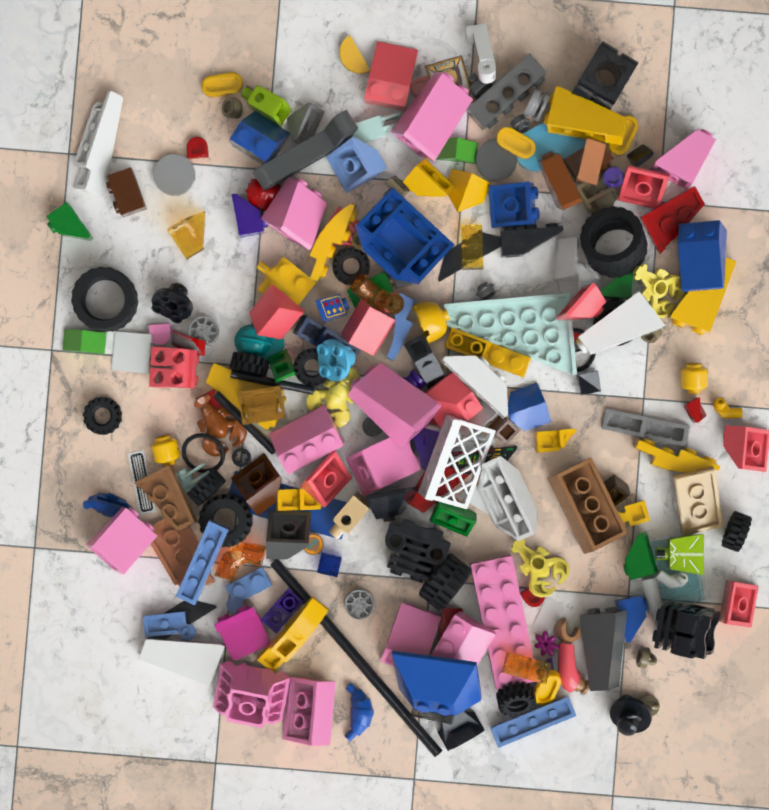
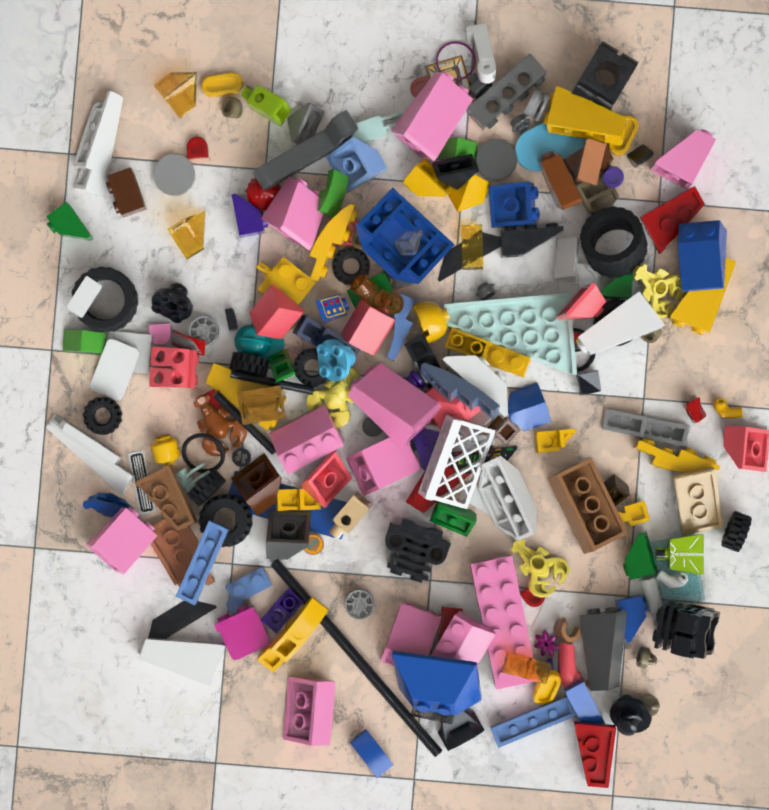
(84, 296): none -> white sticker
(93, 453): none -> white wedge
(114, 369): none -> white sticker
(168, 624): medium blue hinge -> none
(179, 91): none -> clear yellow slope
(231, 319): none -> black tile
(237, 556): clear orange cylinder -> none
(250, 694): bright pink slope -> none
(258, 138): blue slope -> none
(329, 564): clear blue slope -> none
(332, 198): none -> bright green slope
(352, 58): yellow tile -> none
(360, 712): blue piece -> none
(371, 753): none -> blue slope
(390, 76): coral slope -> none
(390, 503): black slope -> none
(398, 185): dark tan tile -> none
(409, 242): none -> clear slope
(445, 582): black tyre -> none
(454, 386): none -> sand blue slope
(455, 170): none -> black slope
(457, 42): none -> magenta piece
(515, 142): yellow tile -> none
(516, 699): black tyre -> none
(583, 703): none -> tile
(596, 751): none -> red wing
(643, 187): coral slope -> none
(694, 378): yellow head -> none
(738, 603): coral slope -> none

